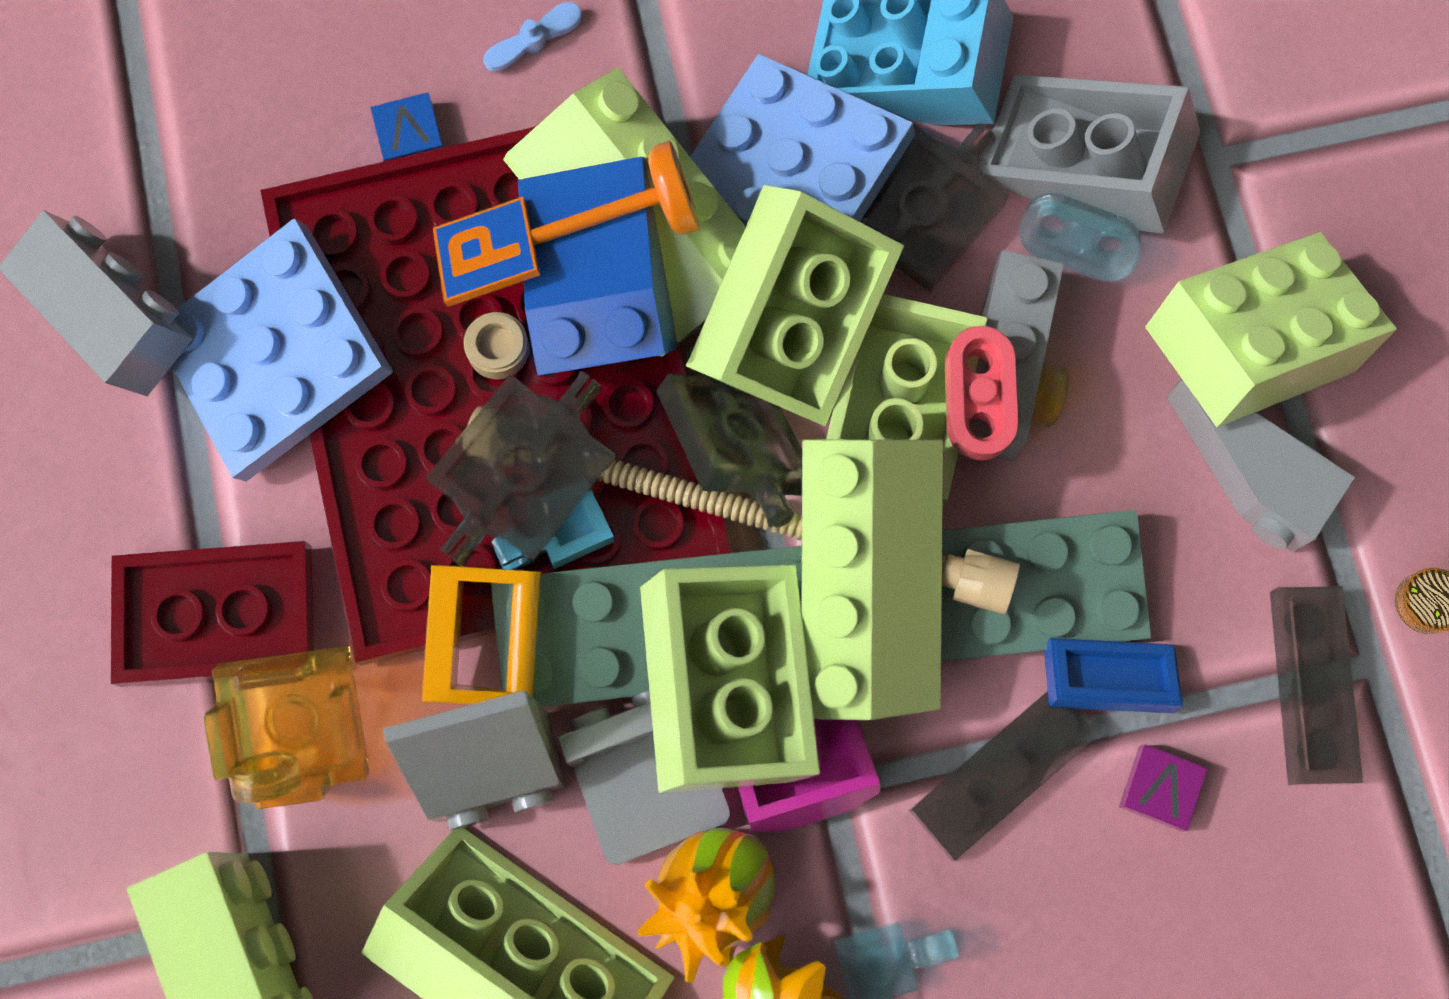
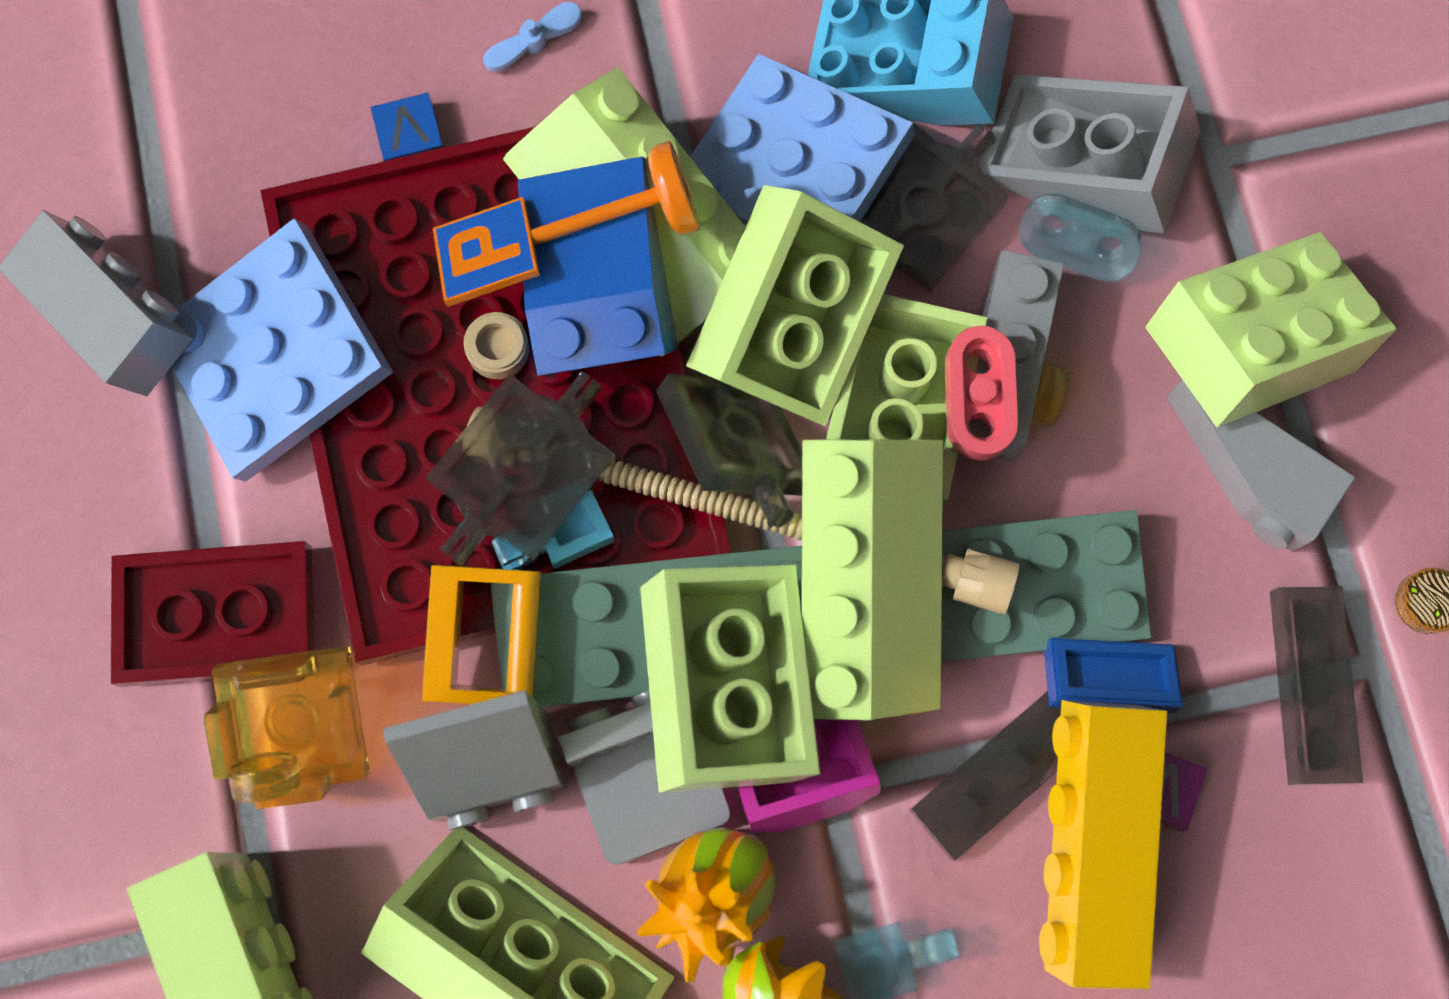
(1104, 844): none -> yellow brick

